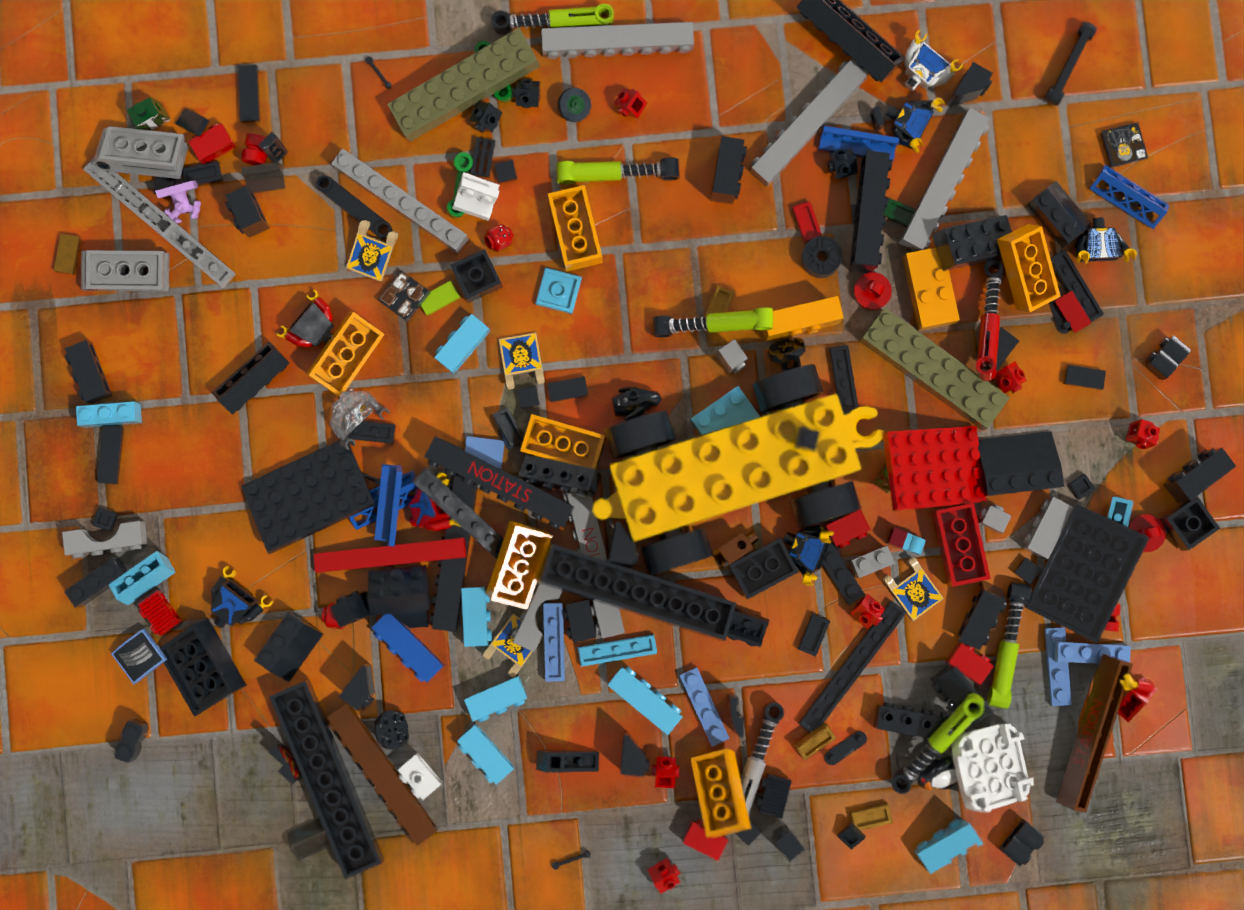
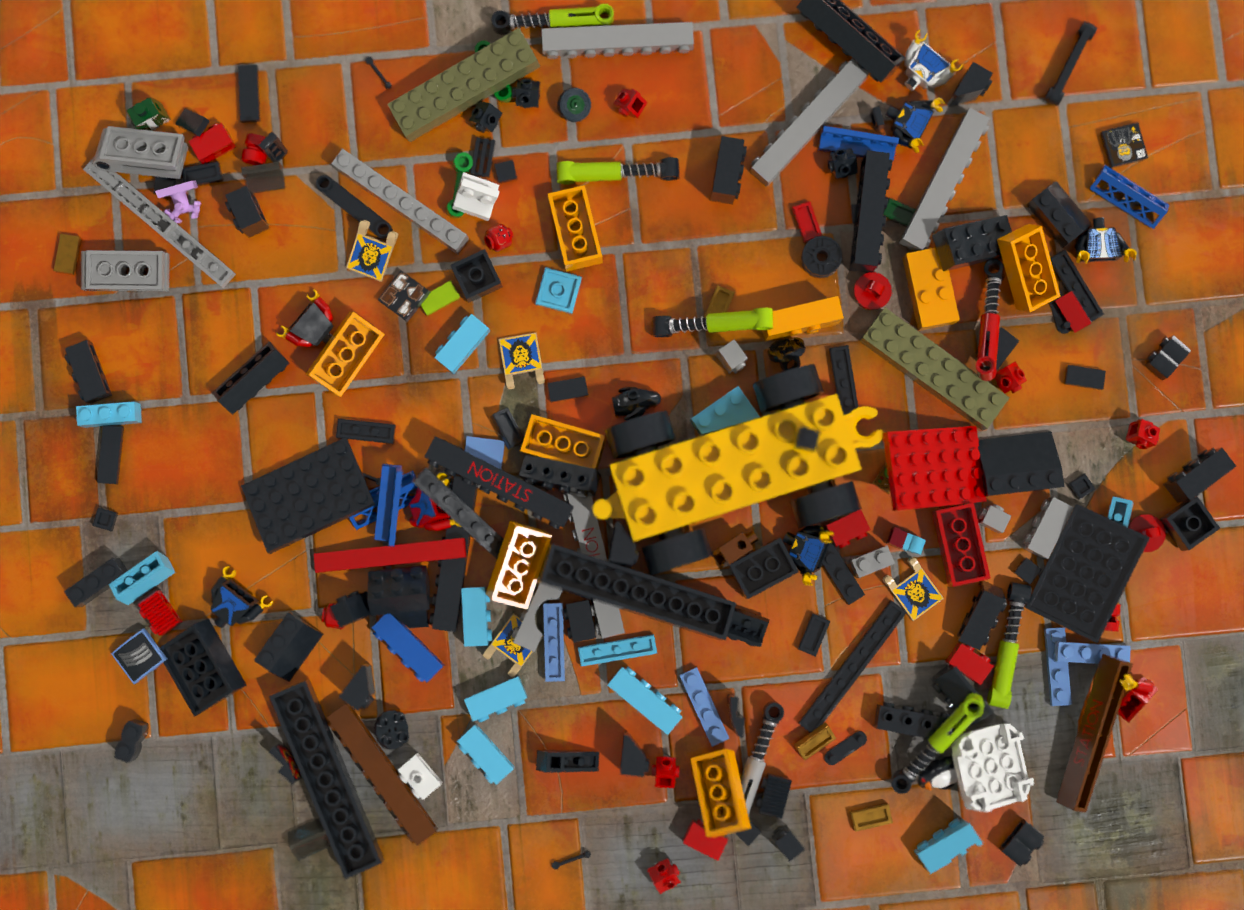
(128, 535): light grey arch -> none
(351, 411): clear torso -> none
(528, 397): black tile -> none
(851, 836): black tile -> none
(868, 611): red brick -> none

